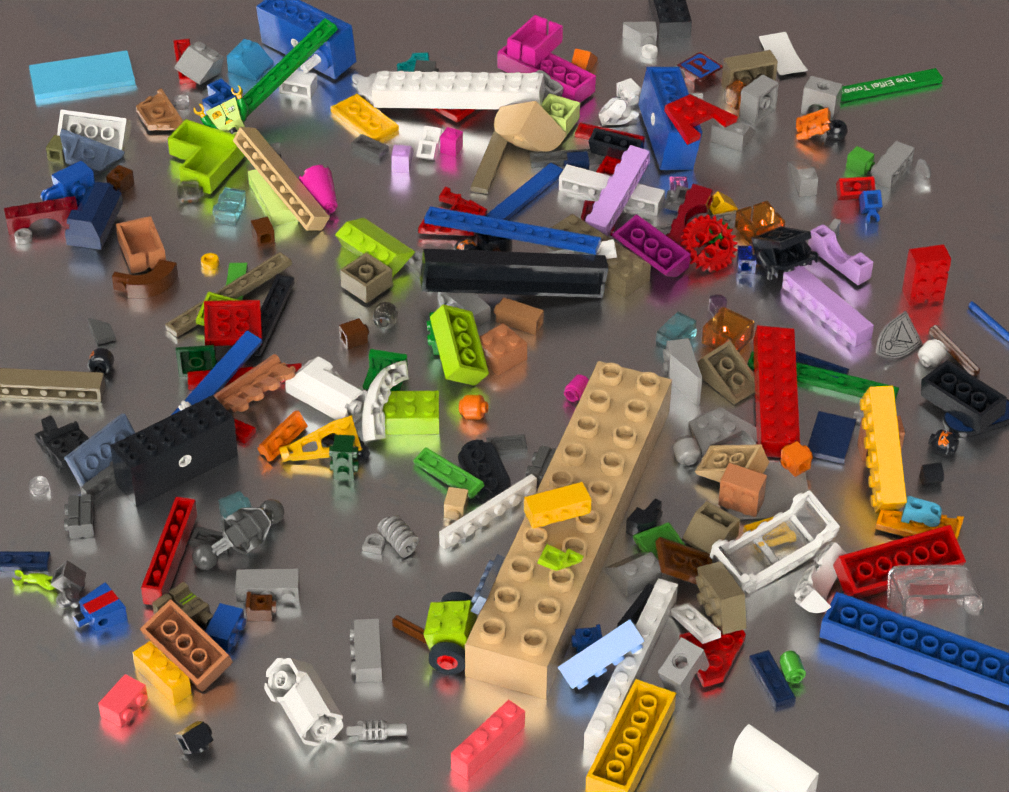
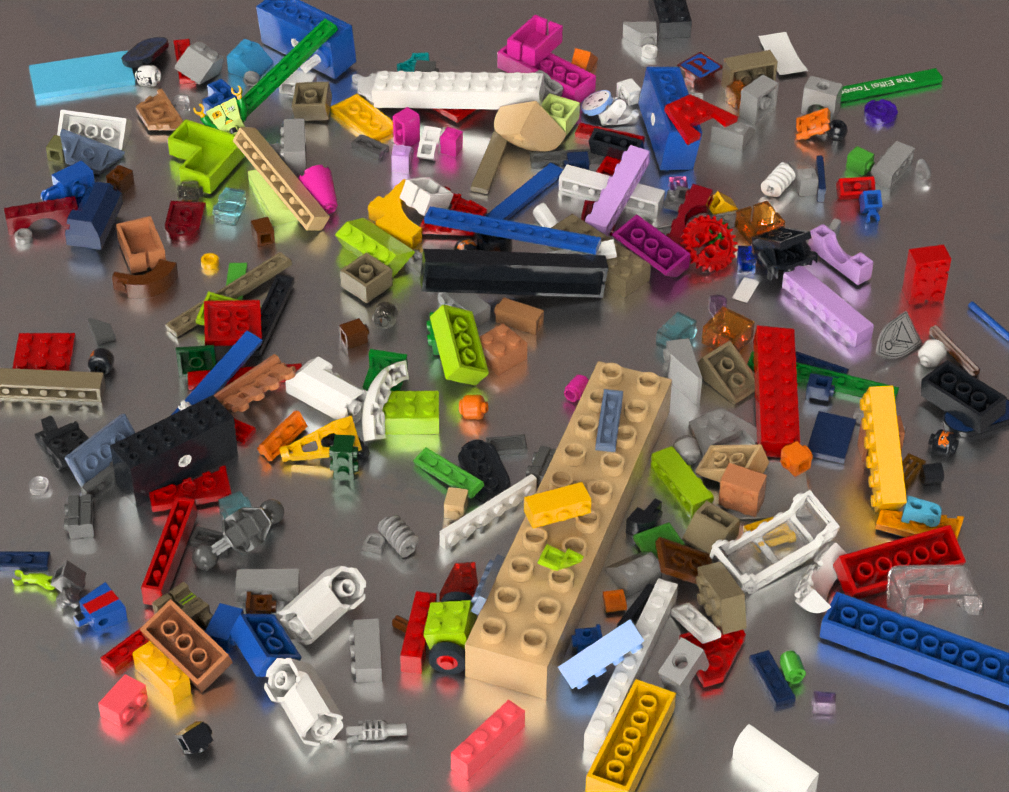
(44, 351): none -> red plate
(122, 653): none -> red tile
(145, 51): none -> tile
(148, 75): none -> white head
(186, 218): none -> dark red tile
(203, 489): none -> red wing
(251, 78): none -> light grey tile
(262, 641): none -> blue brick
(294, 145): none -> light grey brick
(312, 101): none -> dark tan brick
(323, 603): none -> white brick
(390, 217): none -> yellow arch
(406, 127): none -> dark pink brick
(414, 645): none -> red arch
(422, 194): none -> white piece
(461, 579): none -> clear red wing
(544, 216): none -> white brick
(596, 102): none -> tile
(609, 420): none -> sand blue tile
(614, 600): none -> orange plate
(680, 480): none -> lime brick
(745, 290): none -> white sticker
(778, 180): none -> white piece
(819, 387): none -> dark blue brick
(821, 188): none -> dark blue tile
(823, 703): none -> clear purple brick
(880, 111): none -> dark purple tile
(913, 476): none -> pearl gold tile

